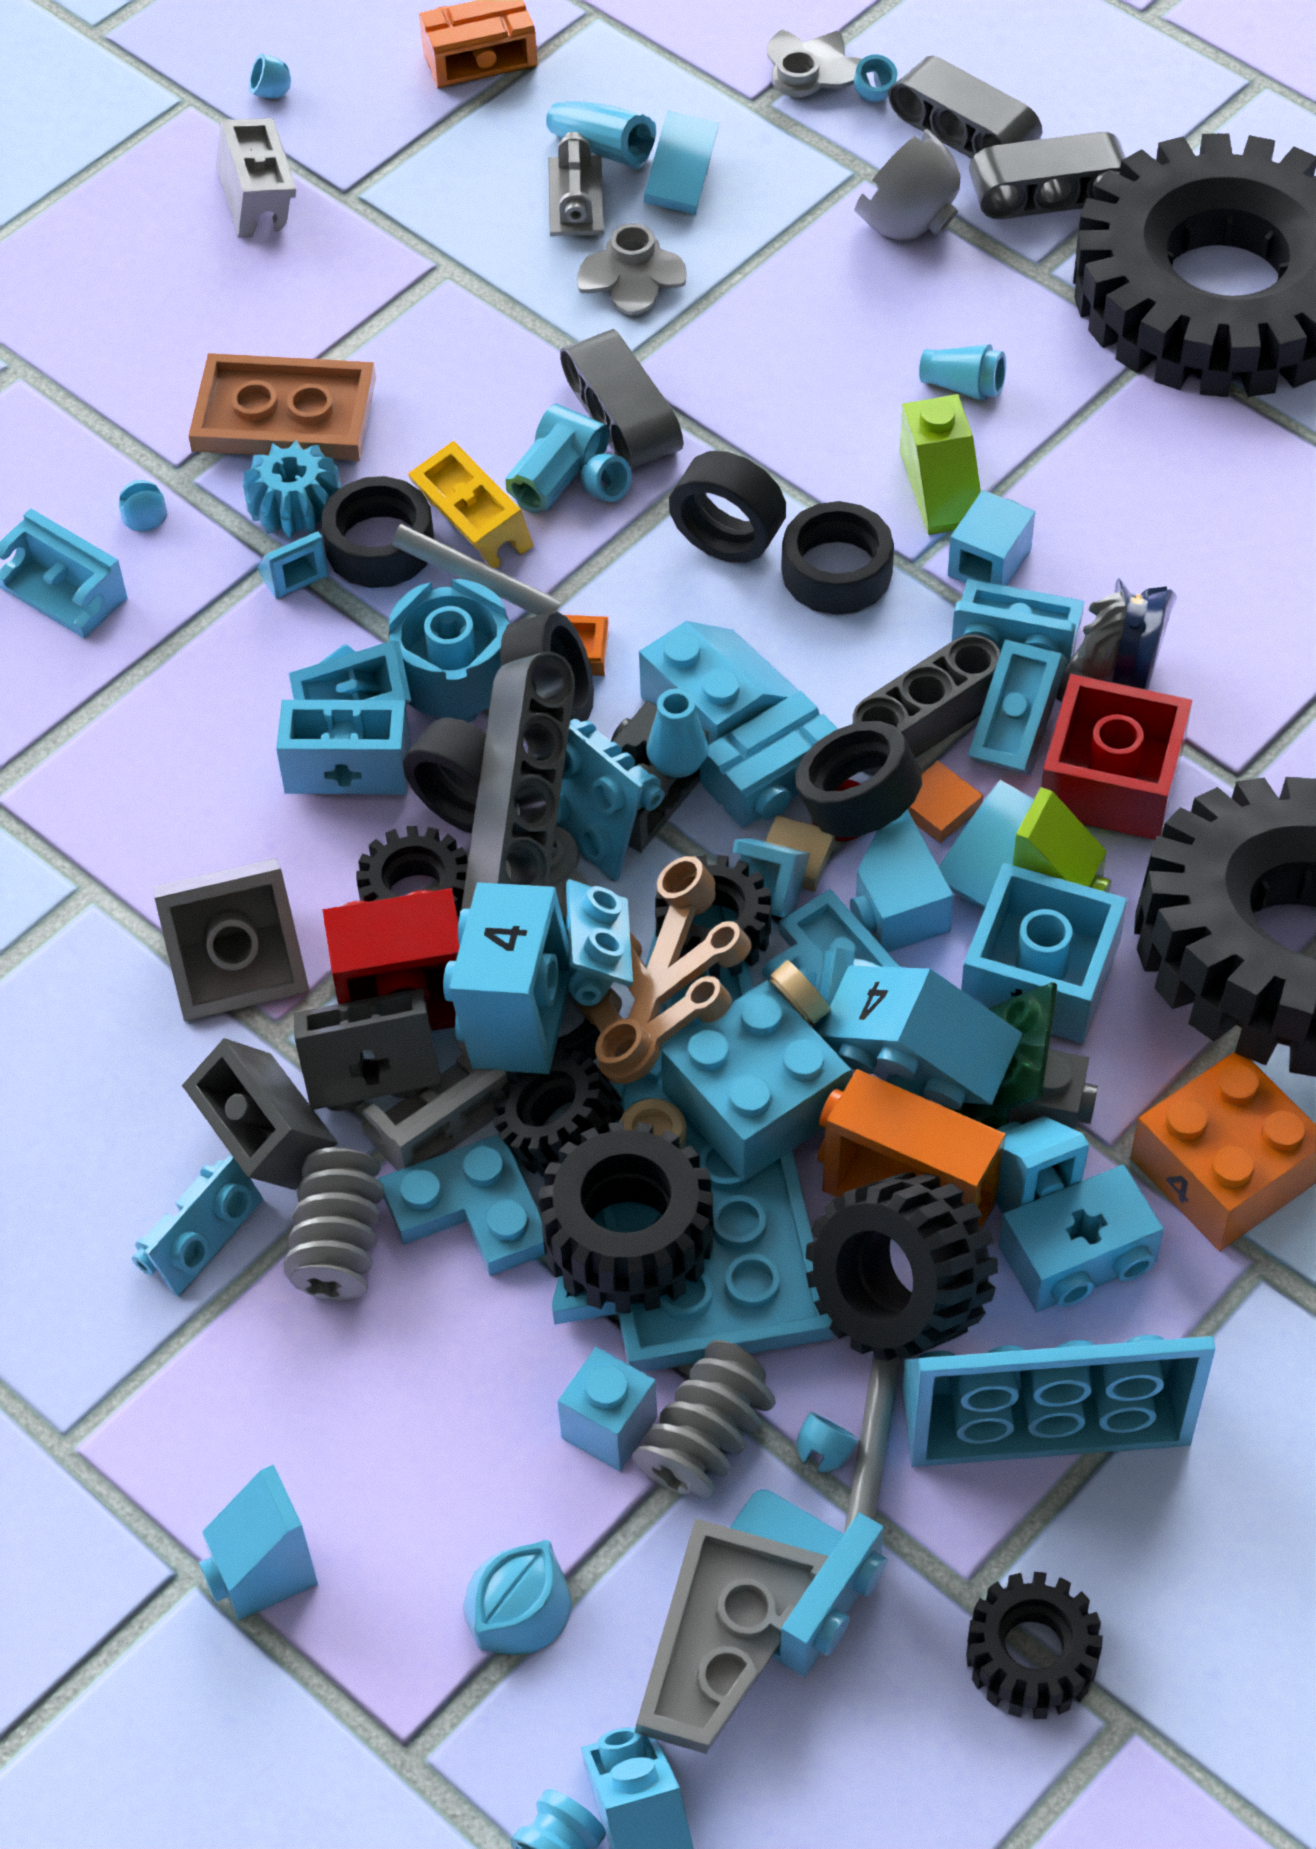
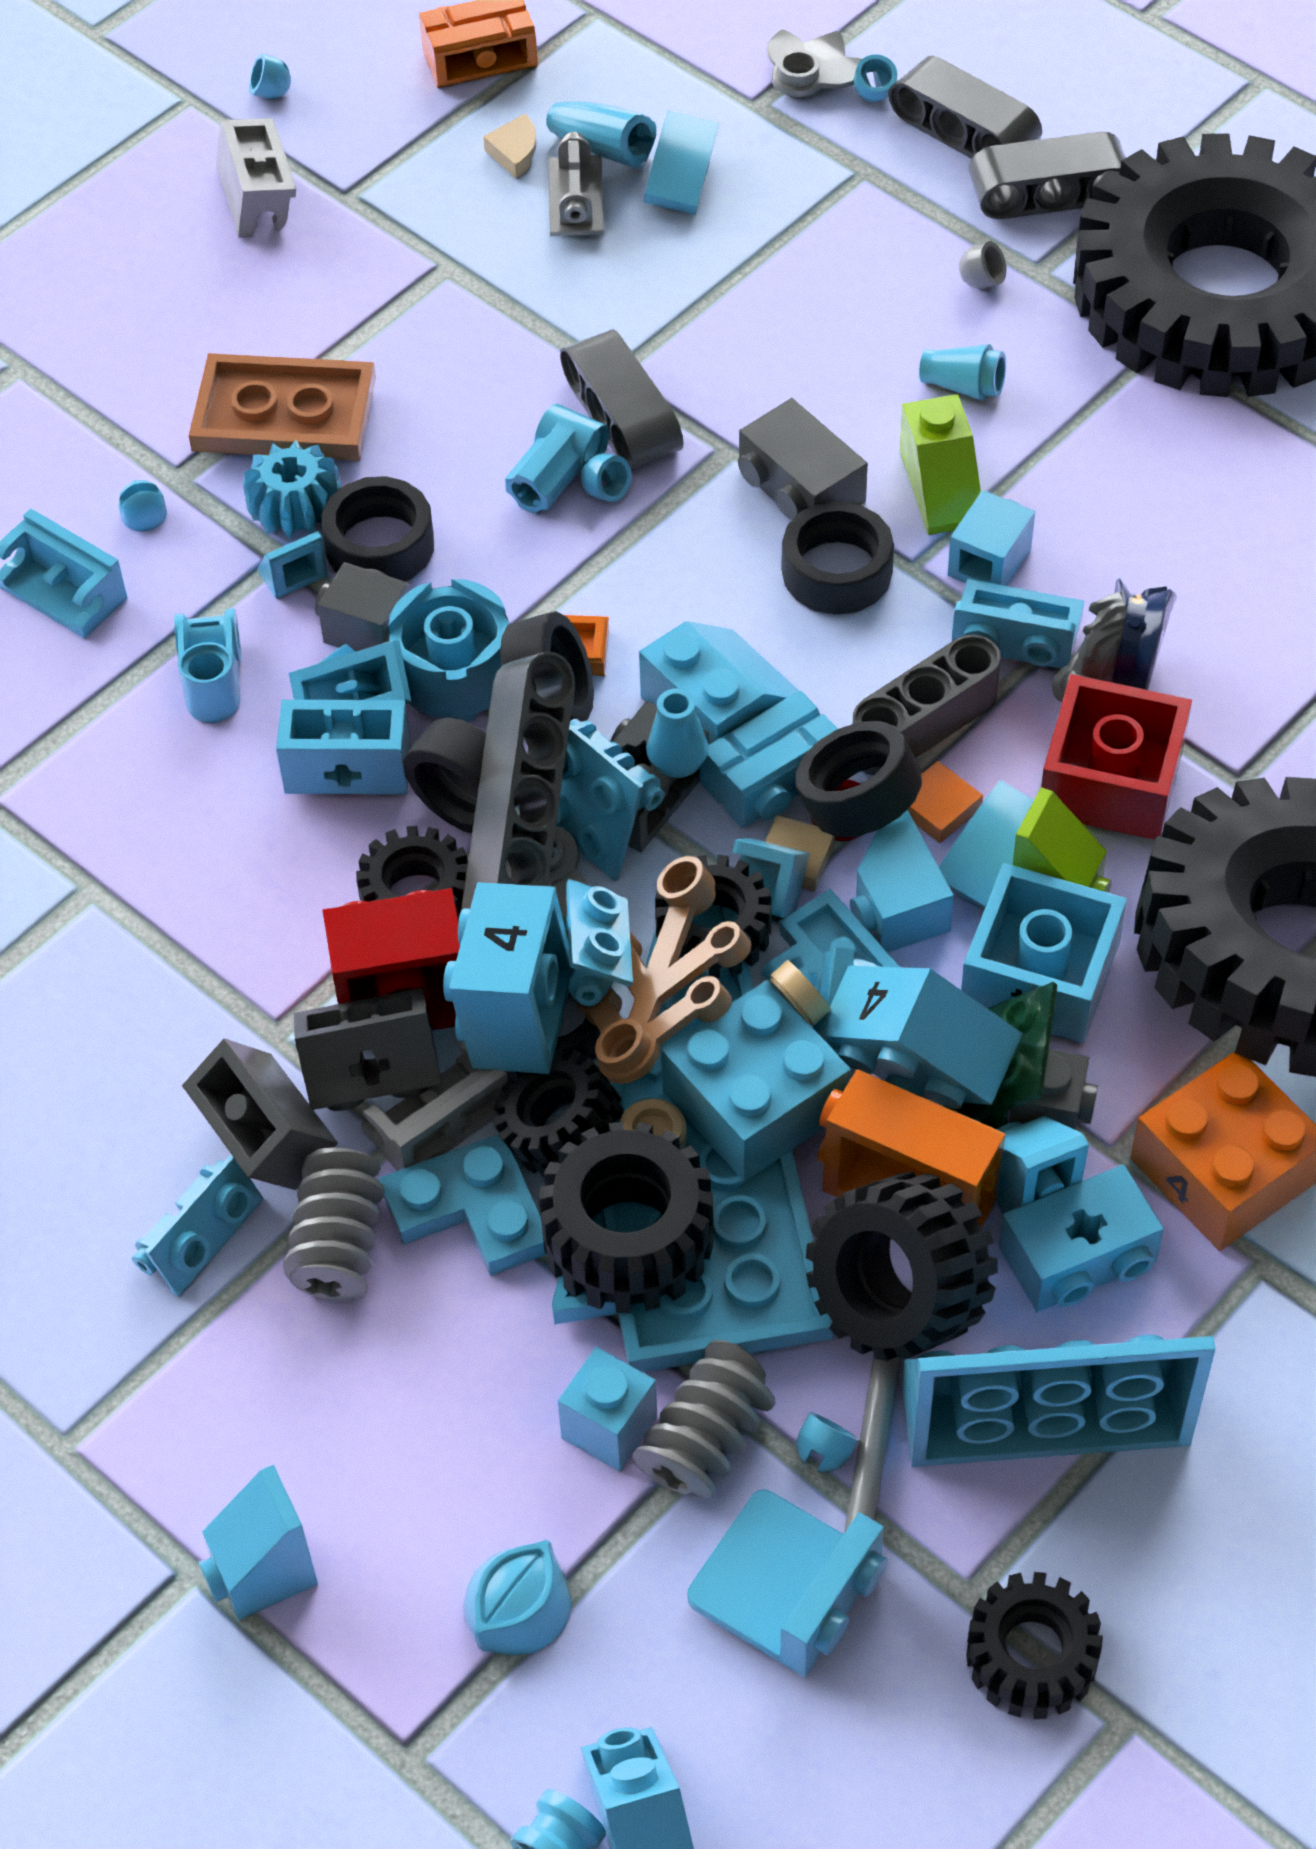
(209, 664): none -> medium azure piece
(230, 939): light grey slope -> none
(358, 607): none -> dark grey brick
(472, 502): yellow hinge -> none
(473, 570): light grey bar -> none
(513, 145): none -> tan tile
(631, 270): light grey plate -> none
(720, 1631): light grey wing -> none
(742, 485): black tyre -> none
(800, 460): none -> brick
(913, 191): light grey cylinder -> none
(983, 266): none -> light grey hinge
(1017, 707): medium azure plate -> none

